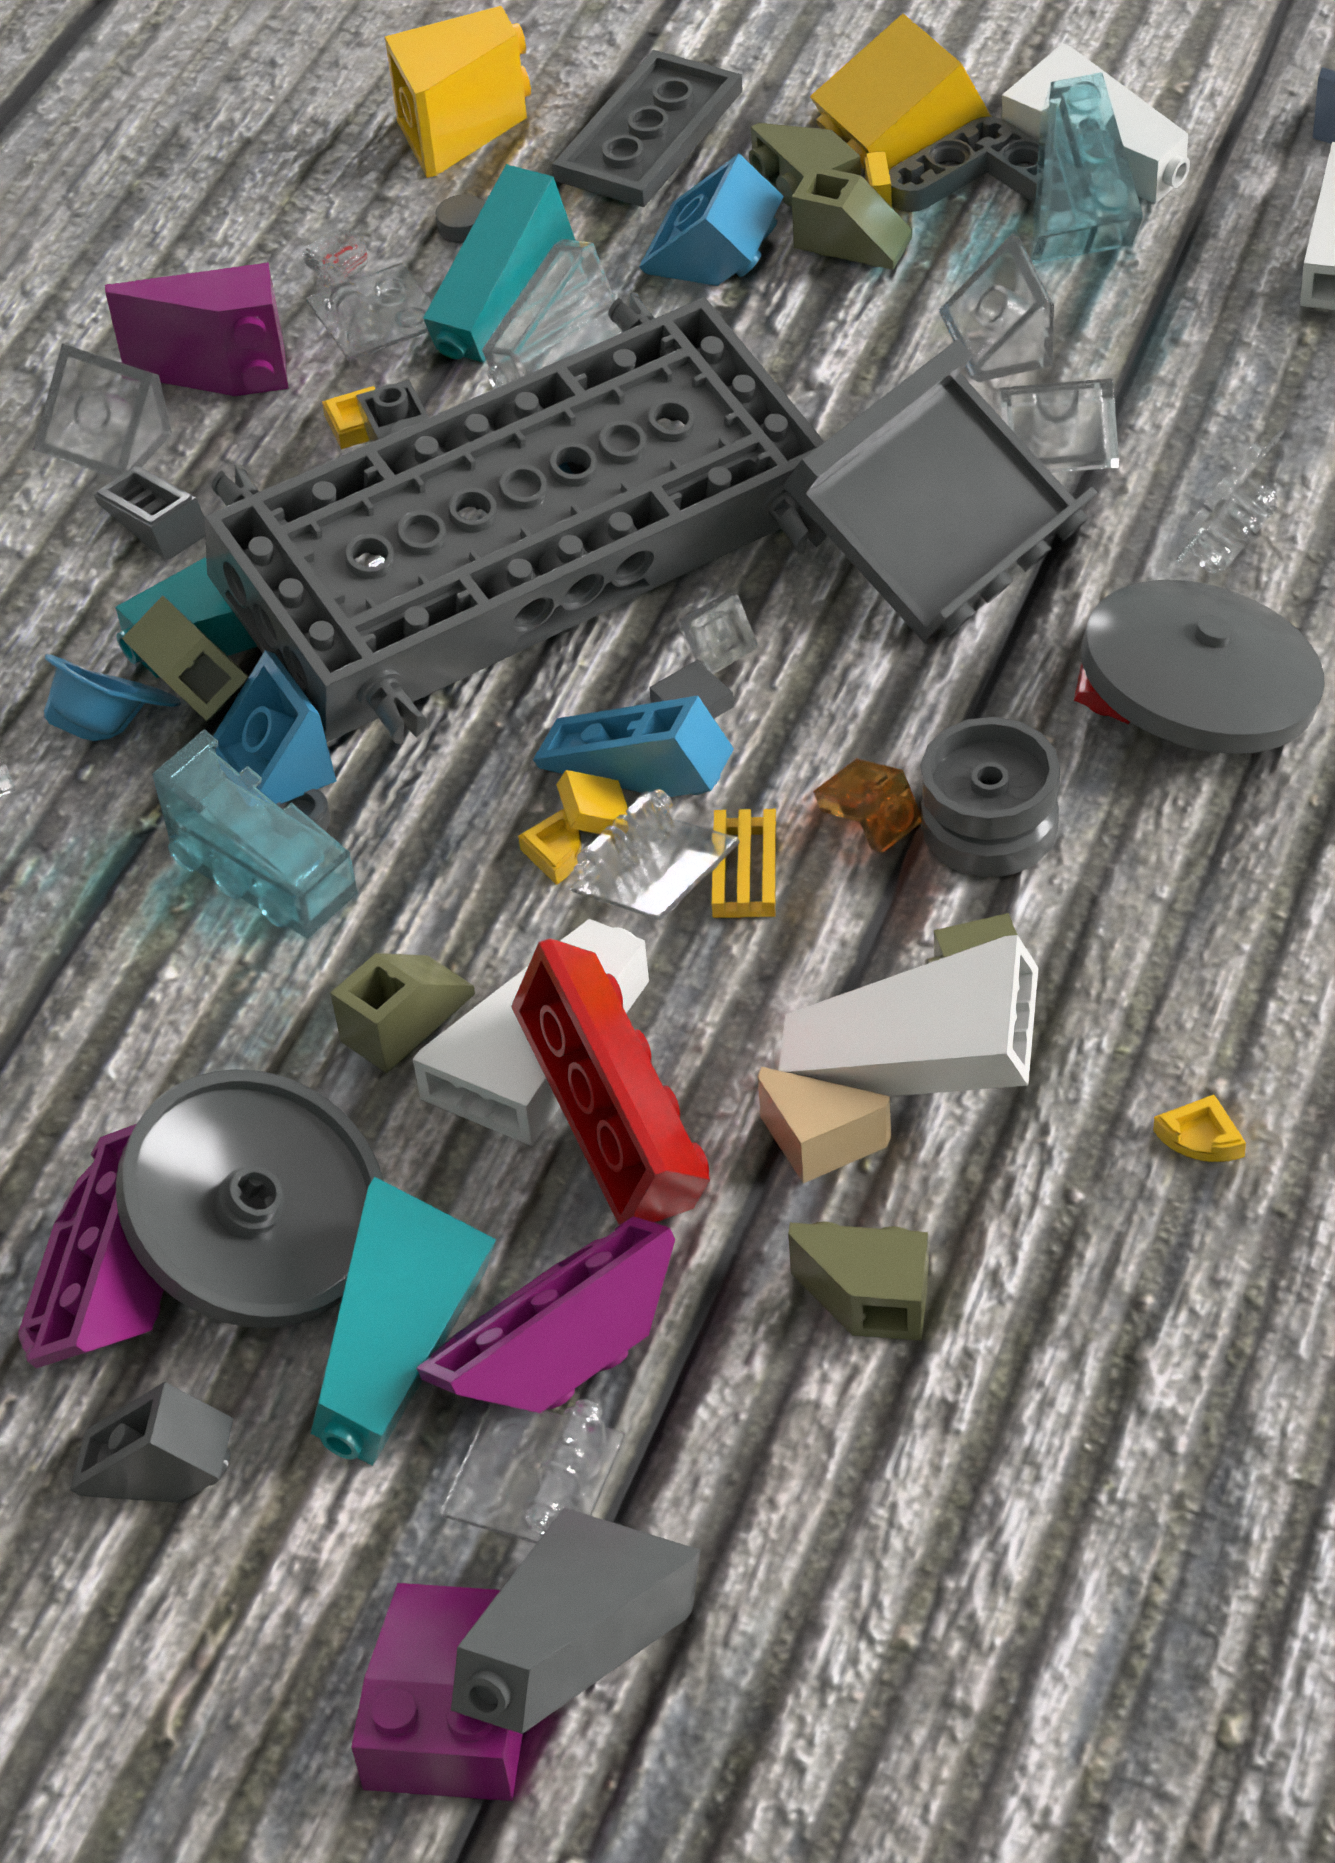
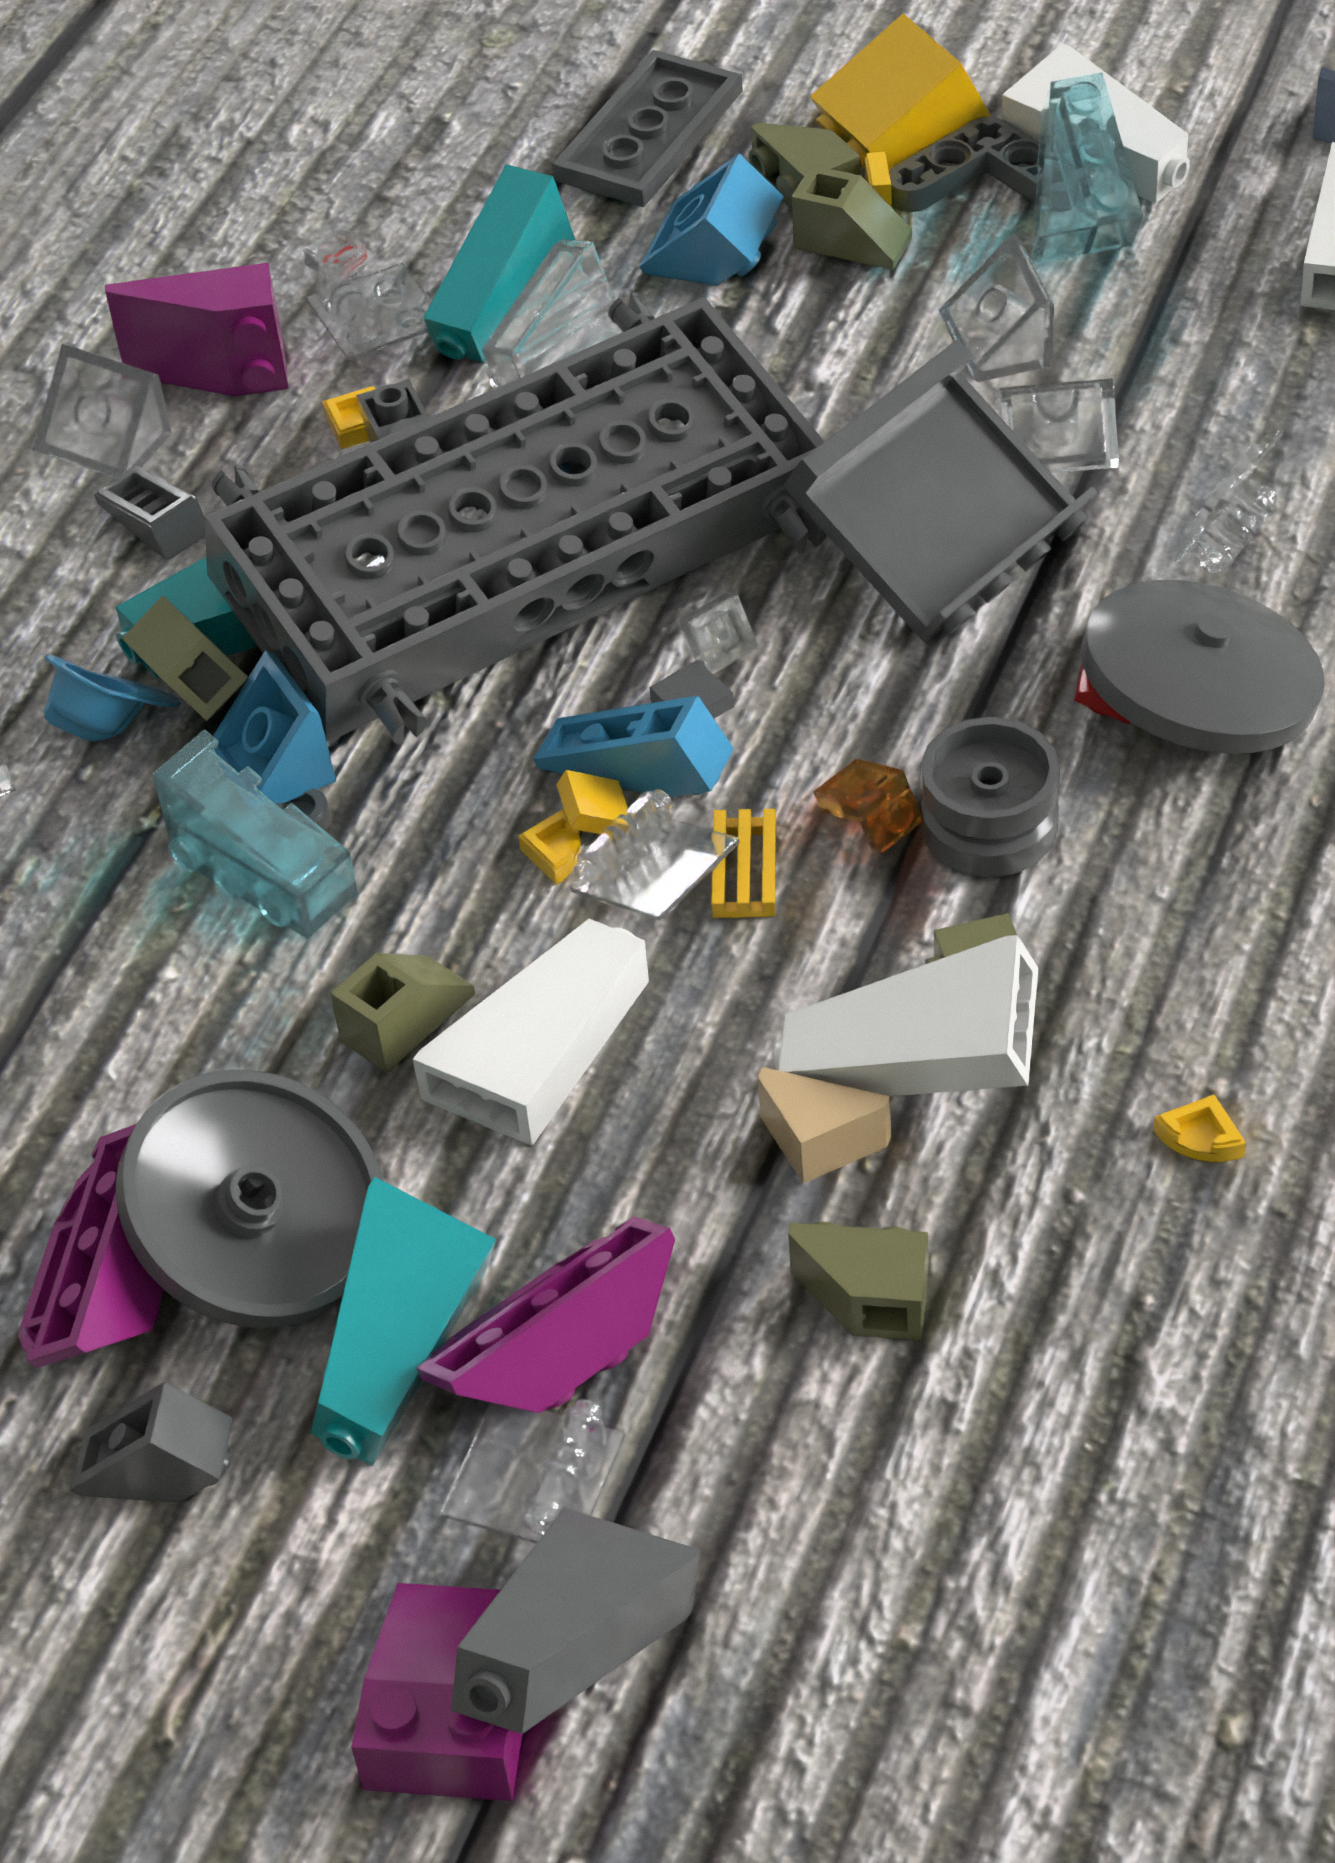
(457, 85): yellow slope -> none
(457, 215): dark grey tile -> none
(608, 1085): red slope -> none

